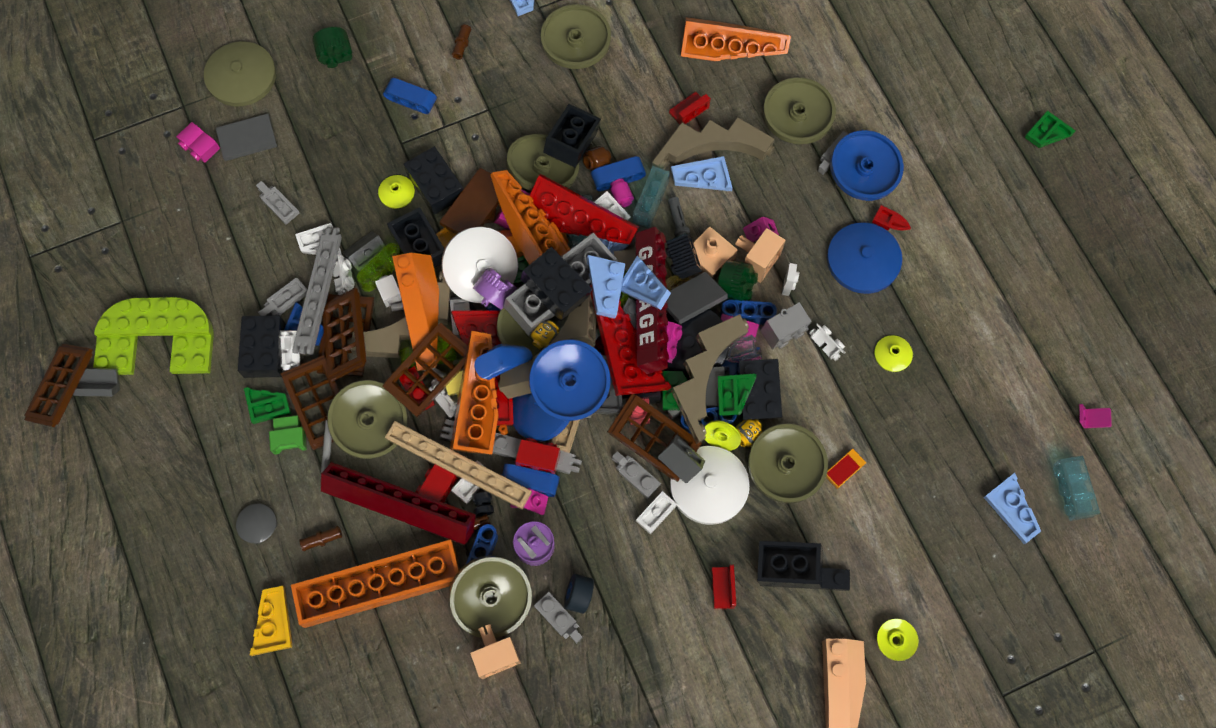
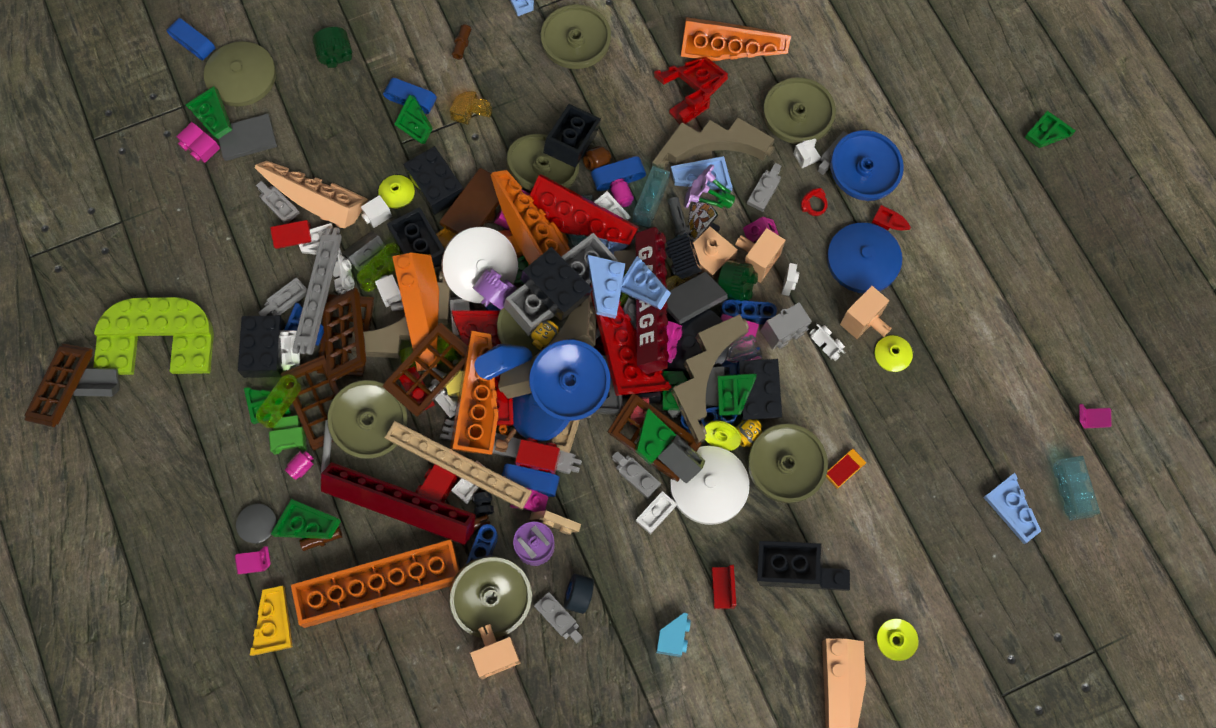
(190, 39): none -> blue beam
(211, 112): none -> green wing
(252, 561): none -> dark pink bracket
(278, 391): none -> clear neon green beam
(291, 234): none -> red panel
(299, 465): none -> dark pink brick
(305, 522): none -> green wing
(328, 202): none -> light nougat wedge
(375, 212): none -> white brick
(414, 121): none -> green wing
(466, 105): none -> clear yellow brick
(502, 445): none -> medium nougat hand
(555, 521): none -> tan wing
(653, 437): none -> green wing
(672, 636): none -> medium azure slope
(699, 74): none -> red wing
(699, 186): none -> plant
(701, 218): none -> shield
(765, 188): none -> light grey hinge
(805, 203): none -> red piece
(806, 153): none -> white panel
(866, 314): none -> light nougat brick

